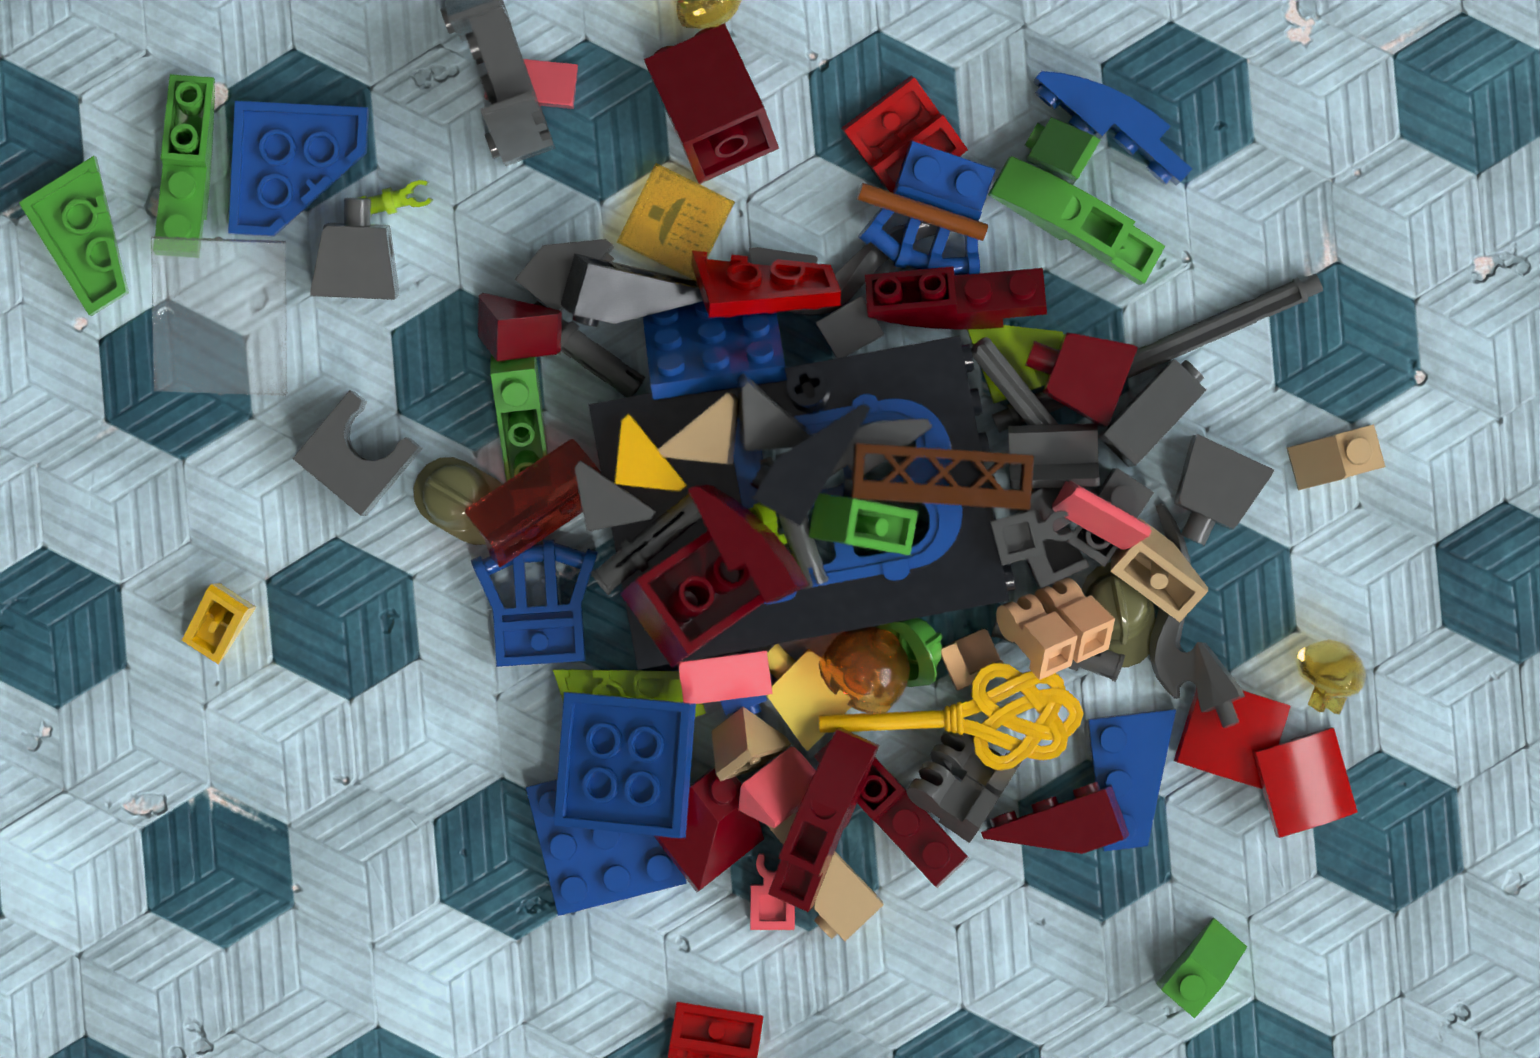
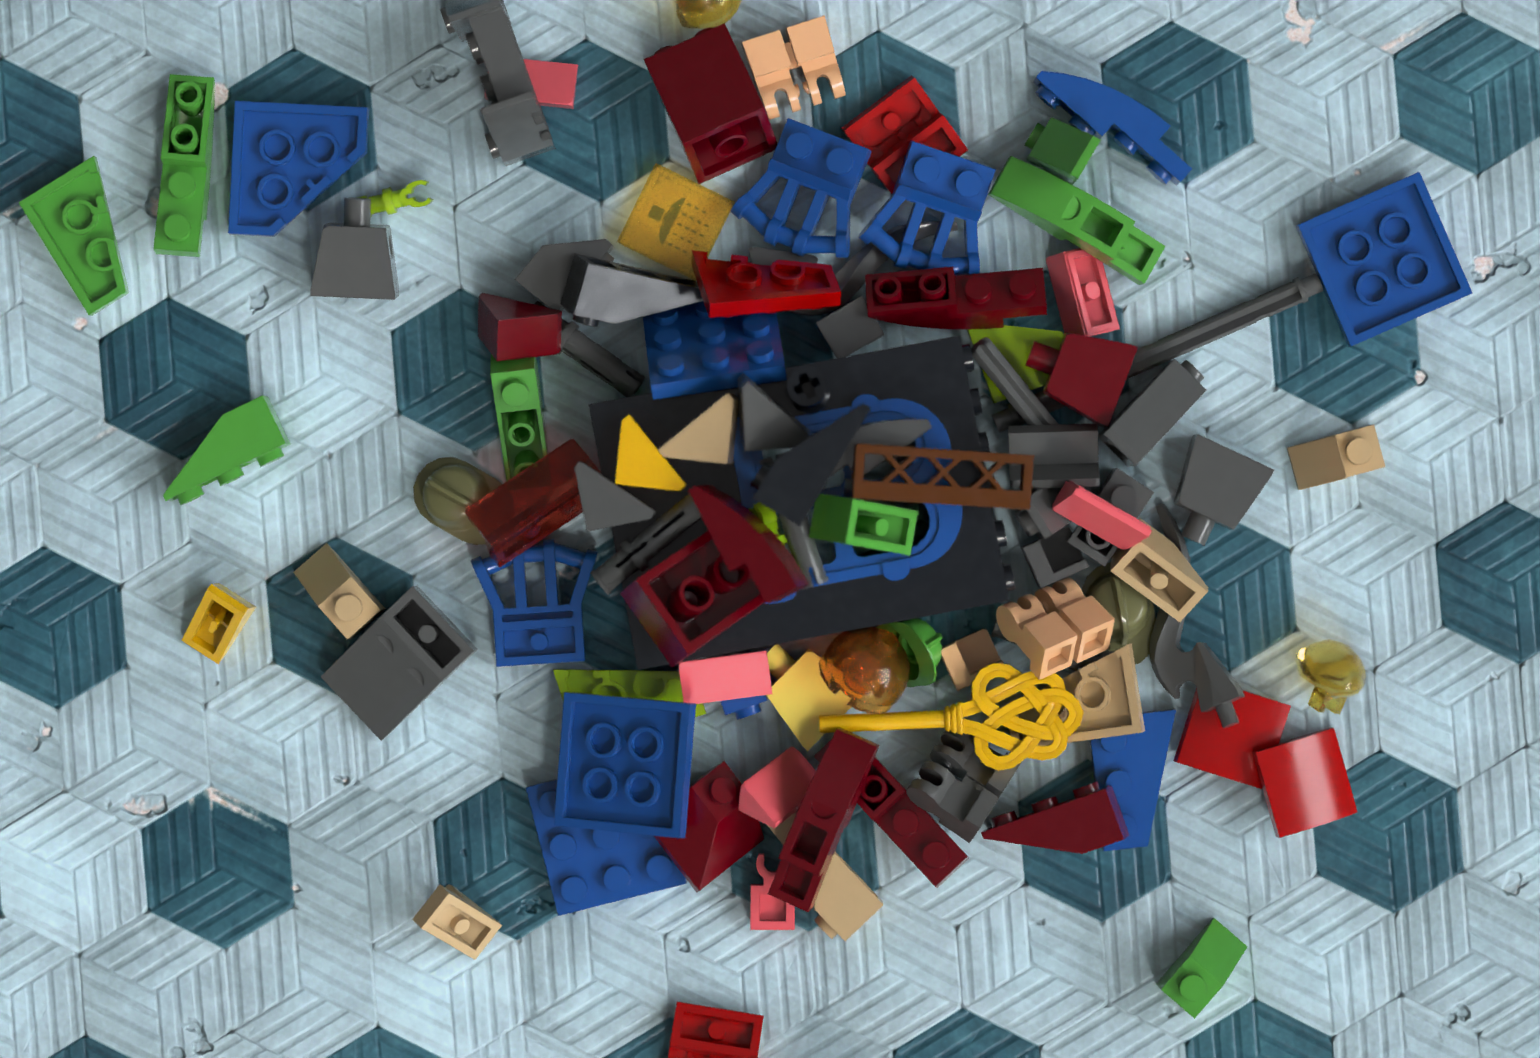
(219, 315): clear piece -> none
(235, 441): none -> bright green slope
(338, 466): dark grey piece -> none
(338, 592): none -> tan slope
(398, 662): none -> dark grey slope
(457, 921): none -> tan slope
(745, 744): tan slope -> none
(807, 48): none -> light nougat legs
(815, 162): none -> blue plate
(922, 211): dark orange bar -> none
(1022, 536): dark grey plate -> none
(1082, 293): none -> coral slope
(1107, 697): none -> tan wing
(1384, 259): none -> blue plate

